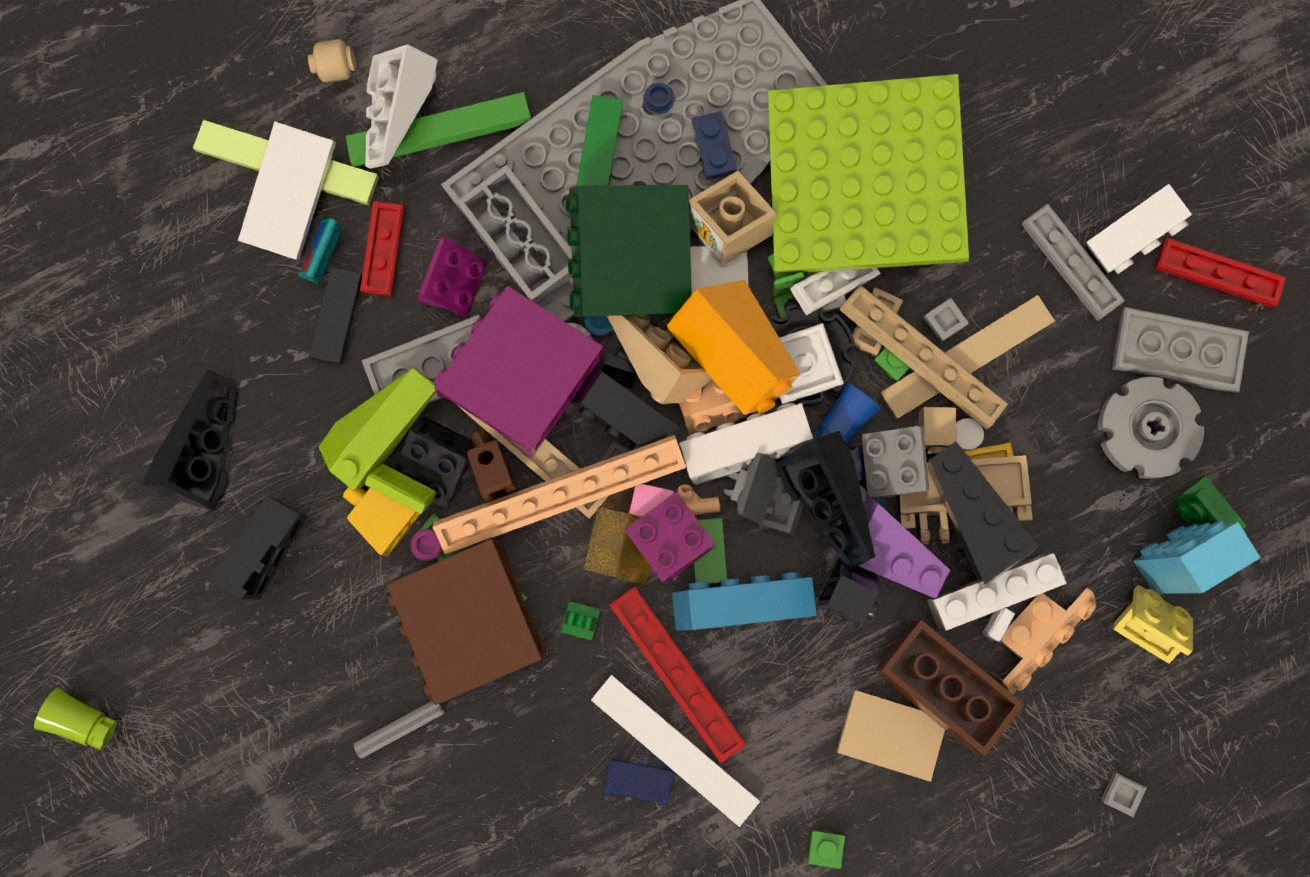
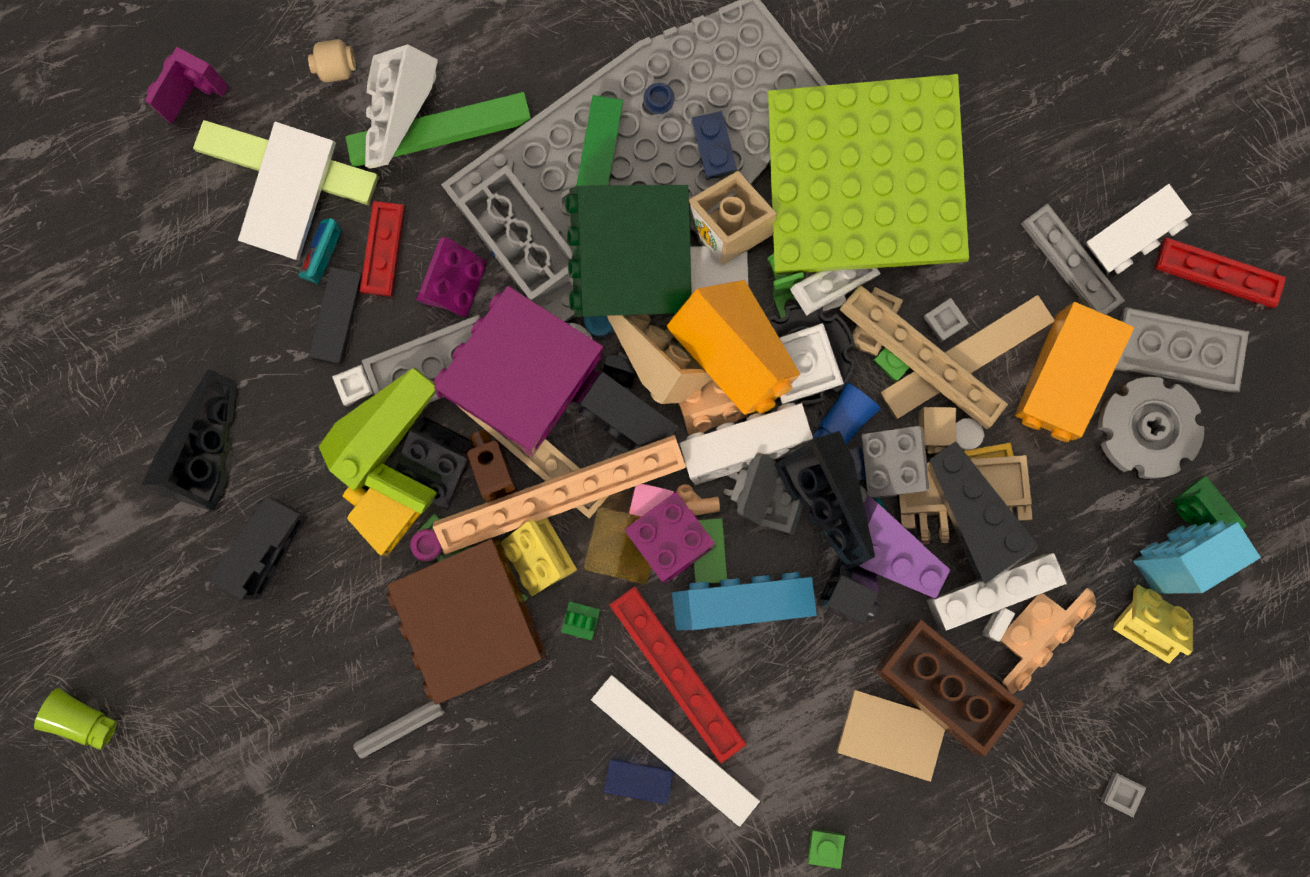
(178, 78): none -> magenta bracket
(353, 385): none -> white tile
(538, 555): none -> light yellow bracket
(1072, 371): none -> light orange slope

